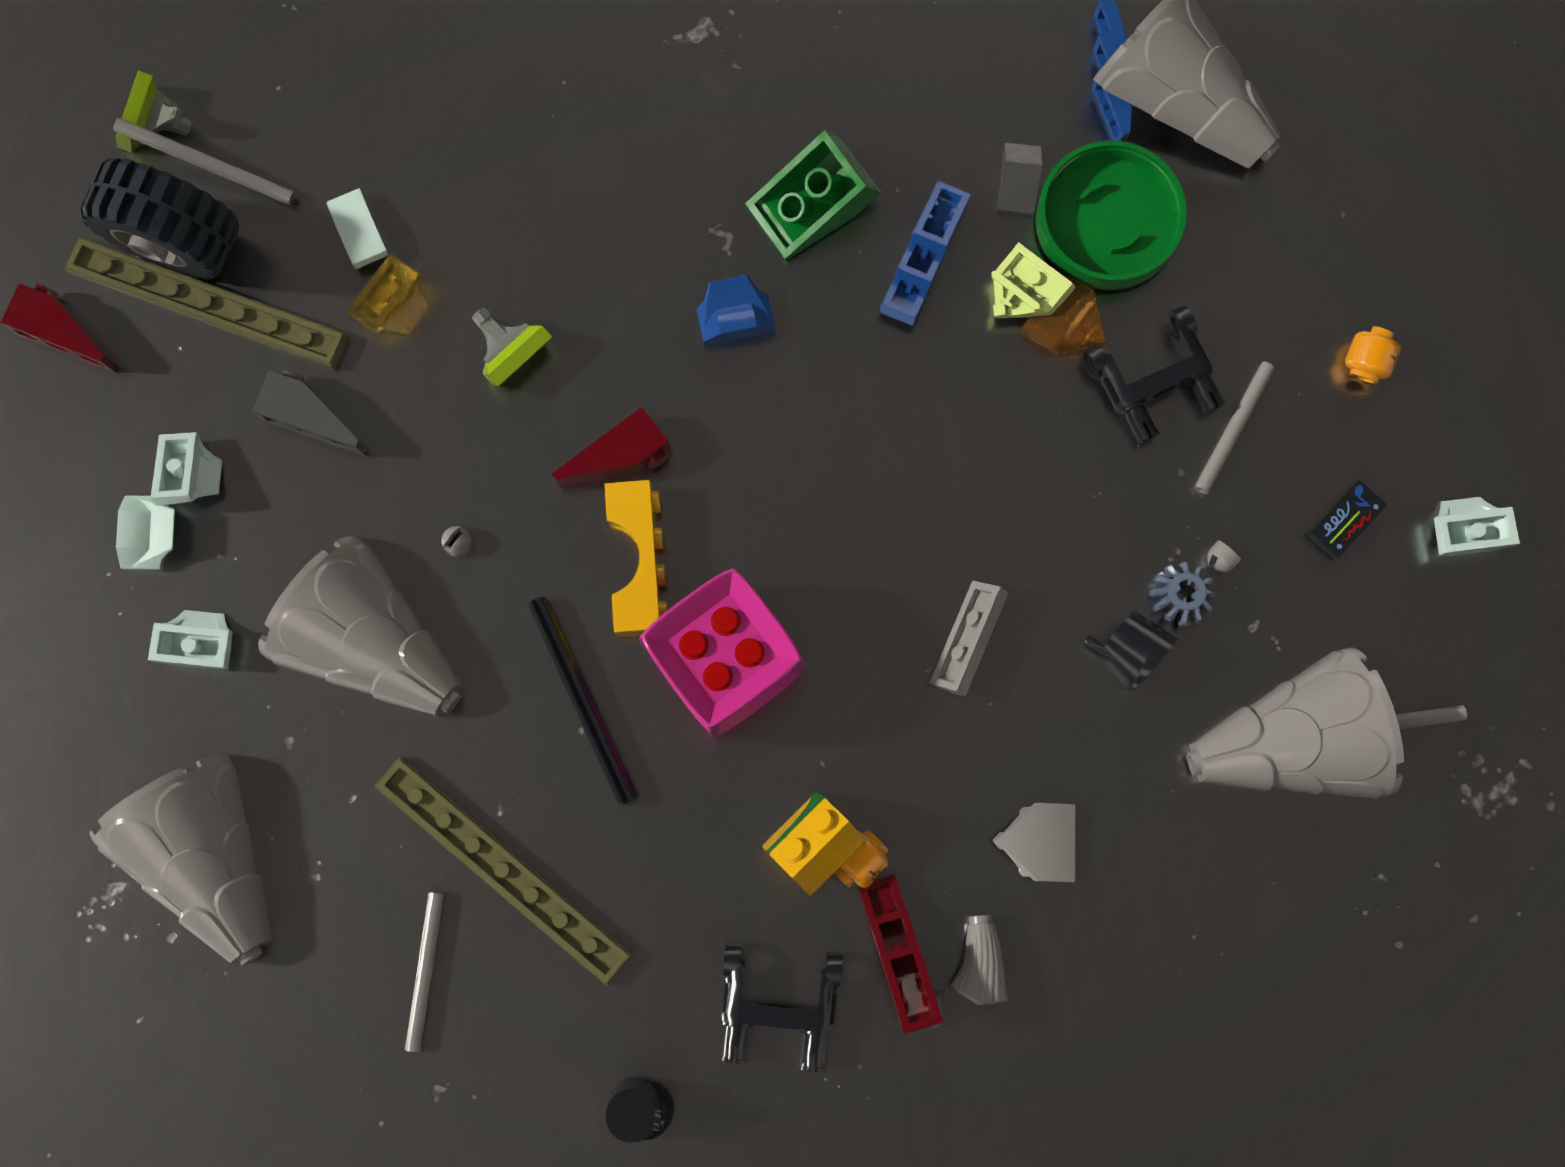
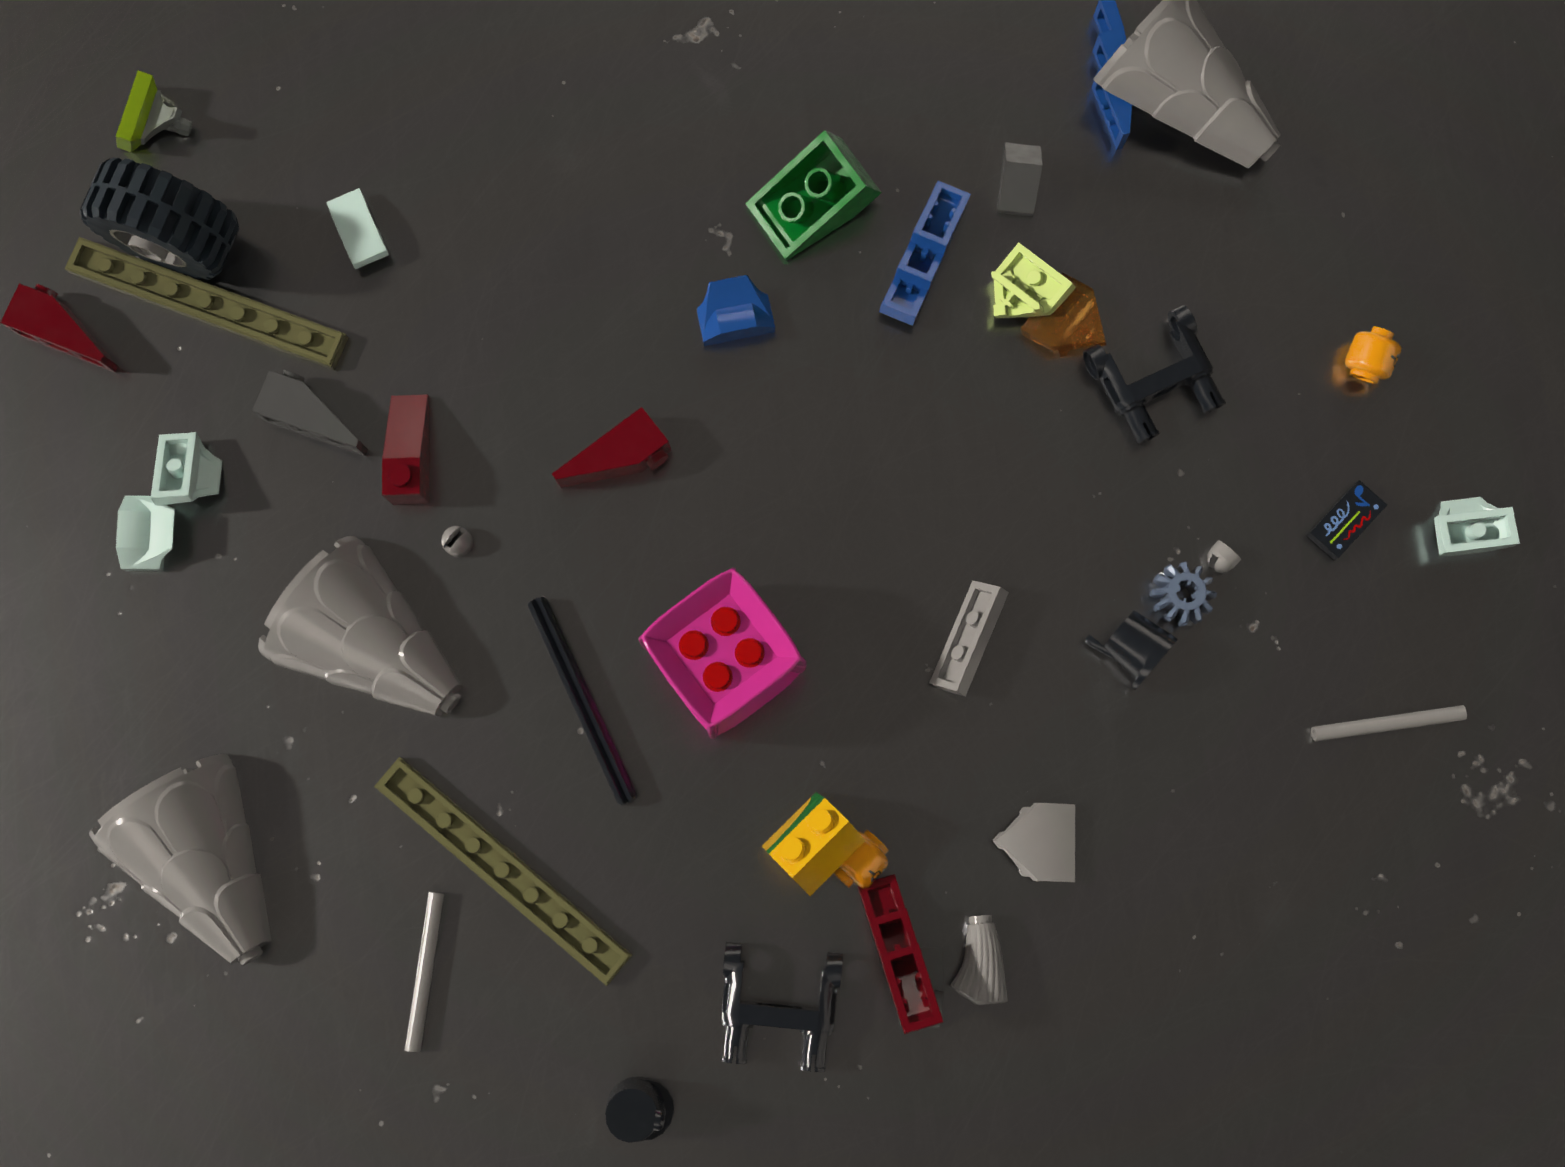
(192, 641): light aqua slope -> none
(203, 161): light grey piece -> none
(391, 299): clear yellow slope -> none
(407, 451): none -> dark red slope
(507, 345): piece -> none
(632, 510): yellow arch -> none
(1110, 214): green brick -> none
(1234, 428): light grey piece -> none
(1310, 735): light grey cone -> none

